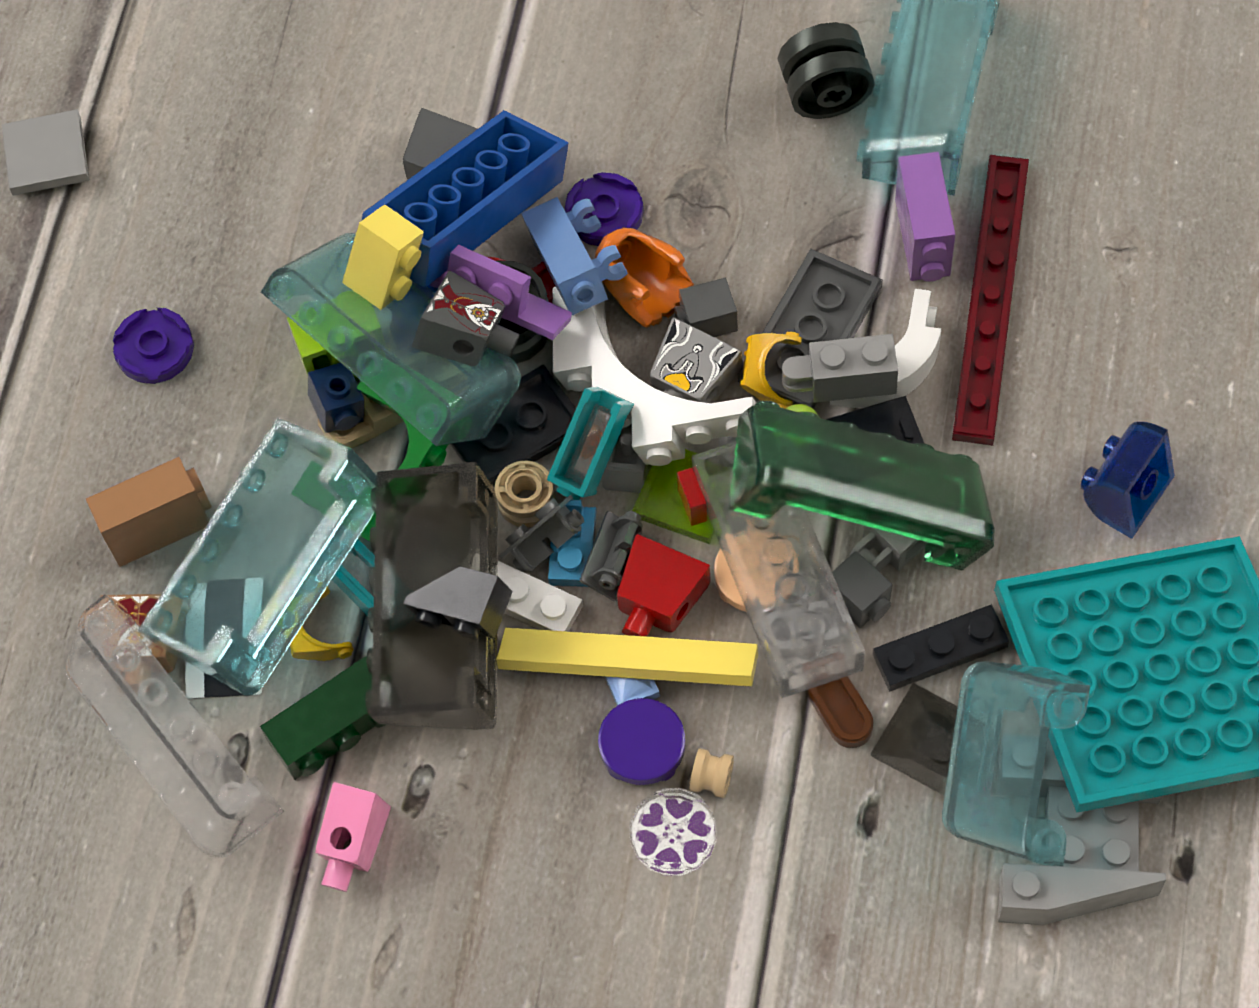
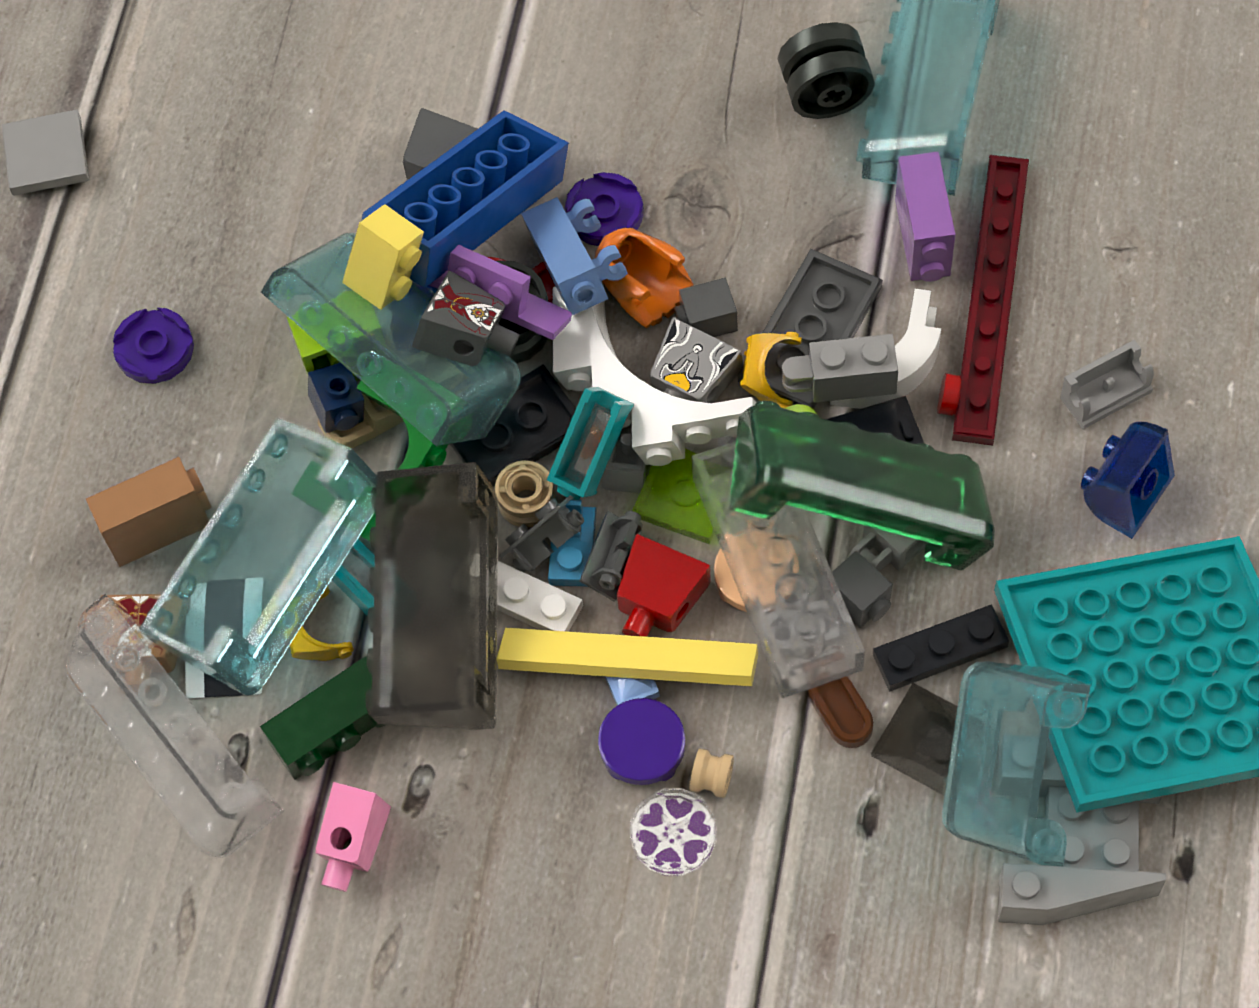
(462, 600): slope -> none
(692, 496): red tile -> none
(949, 394): none -> red tile
(1107, 385): none -> light grey hinge

